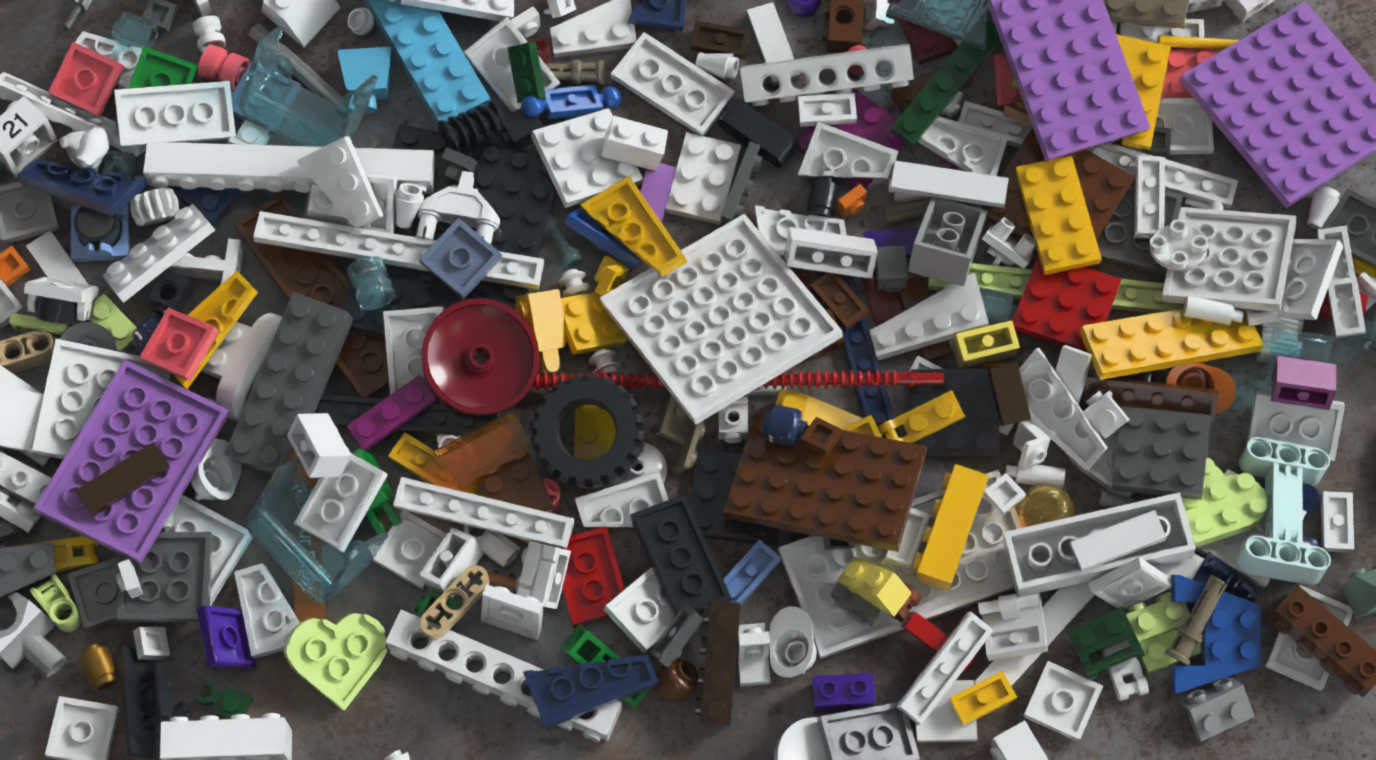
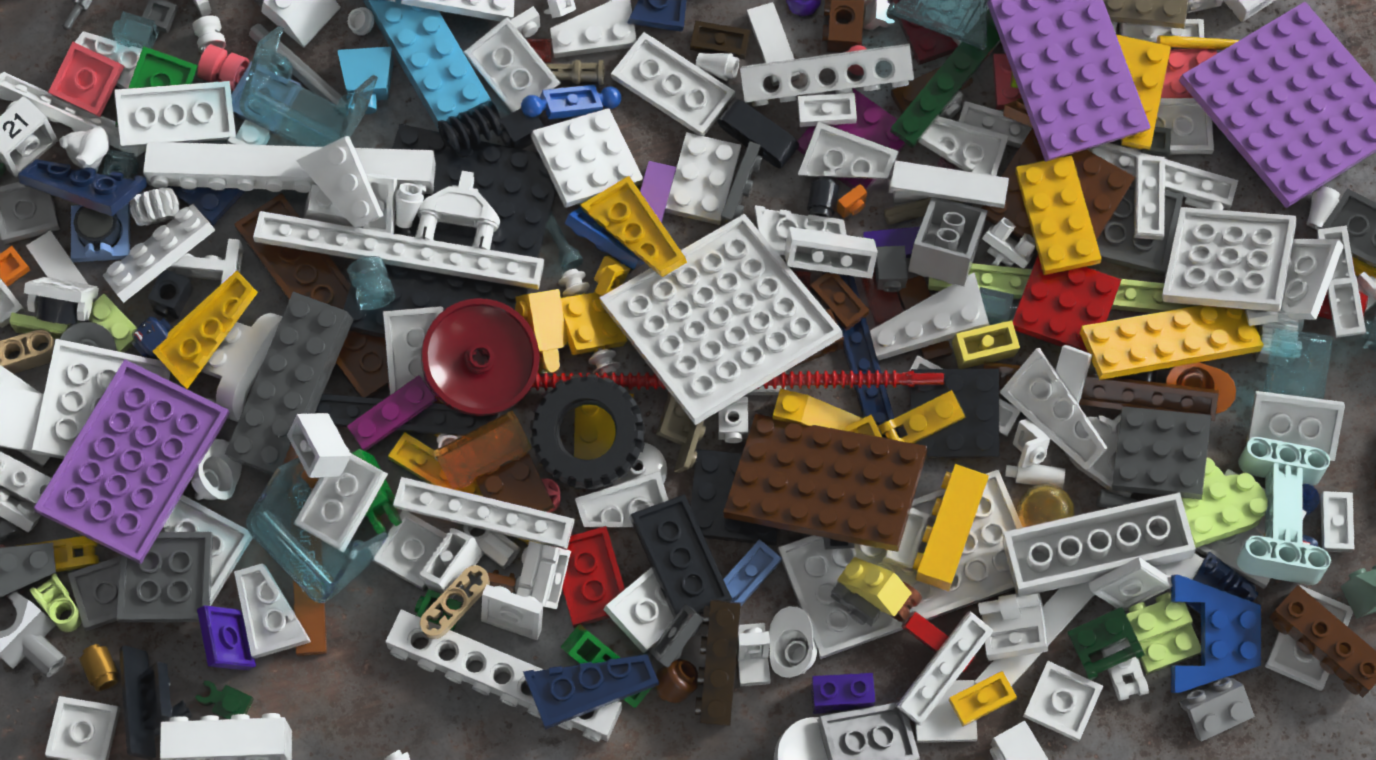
(123, 479): dark brown tile -> none
(128, 579): white plate -> none
(151, 643): white plate -> none
(179, 344): coral plate -> none
(338, 655): yellowish green plate -> none
(458, 163): dark grey tile -> none
(460, 258): sand blue plate -> none
(526, 71): dark green plate -> none
(634, 143): white brick -> none
(784, 425): dark blue head -> none
(821, 436): reddish brown plate -> none
(1004, 494): white tile -> none
(1009, 394): dark brown tile -> none
(1105, 413): white bracket -> none
(1118, 540): white tile -> none
(1178, 246): white dish -> none
(1190, 632): dark tan pin -> none
(1211, 310): white cylinder -> none
(1303, 382): brick -> none

